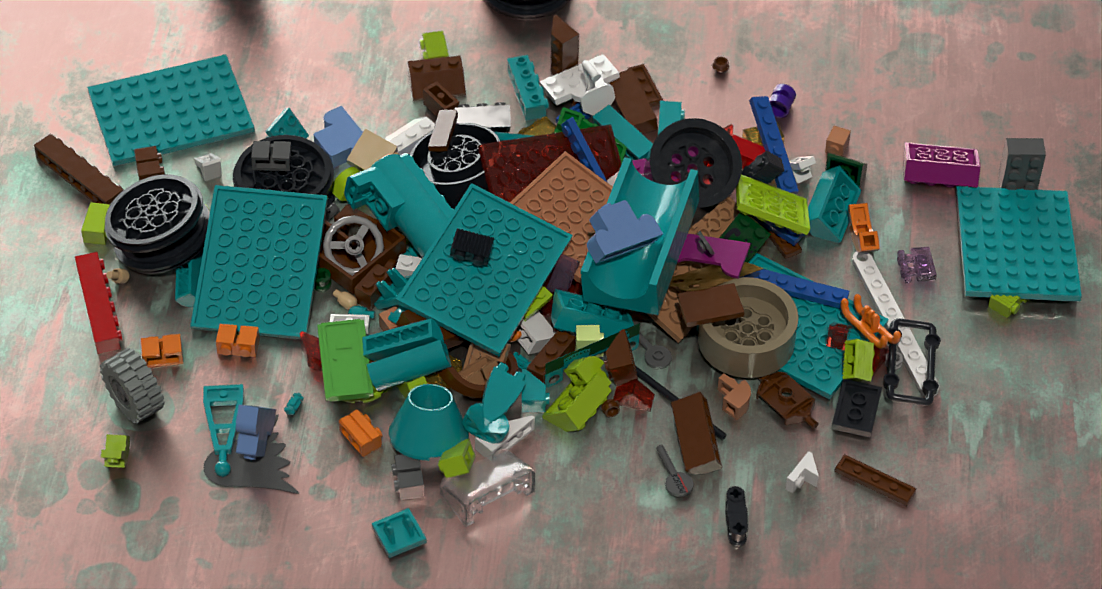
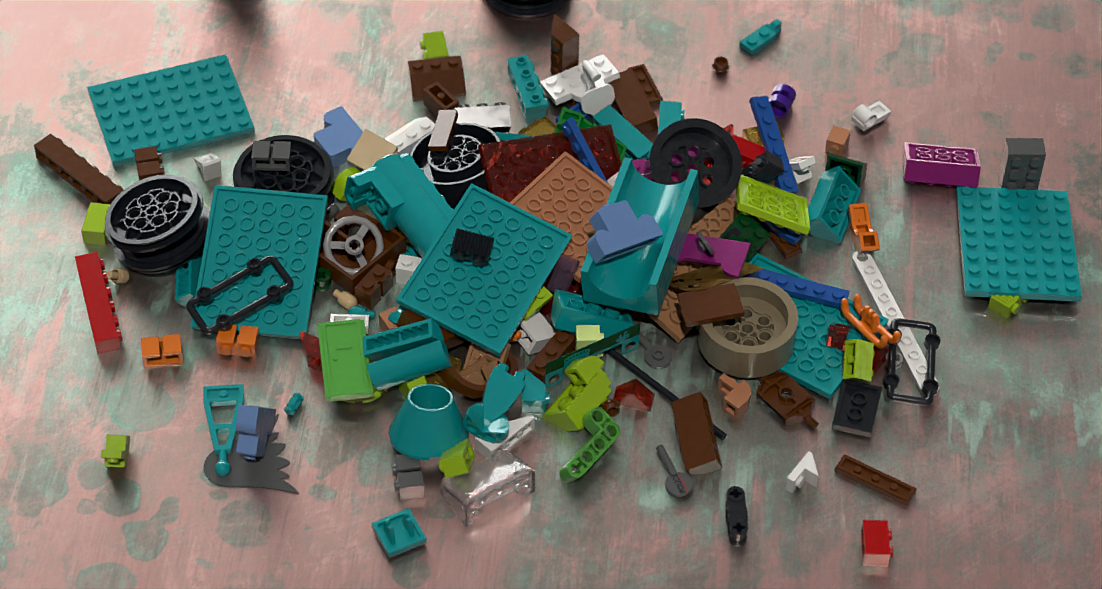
(132, 385): light grey wheel -> none
(225, 322): none -> black bar
(286, 124): teal plate -> none
(360, 432): orange brick -> none
(391, 292): teal plate -> none
(521, 360): teal piece -> none
(588, 449): none -> bright green beam
(620, 360): reddish brown slope -> none
(761, 37): none -> teal hinge
(866, 117): none -> white plate
(875, 540): none -> red piece
(922, 262): clear purple plate -> none

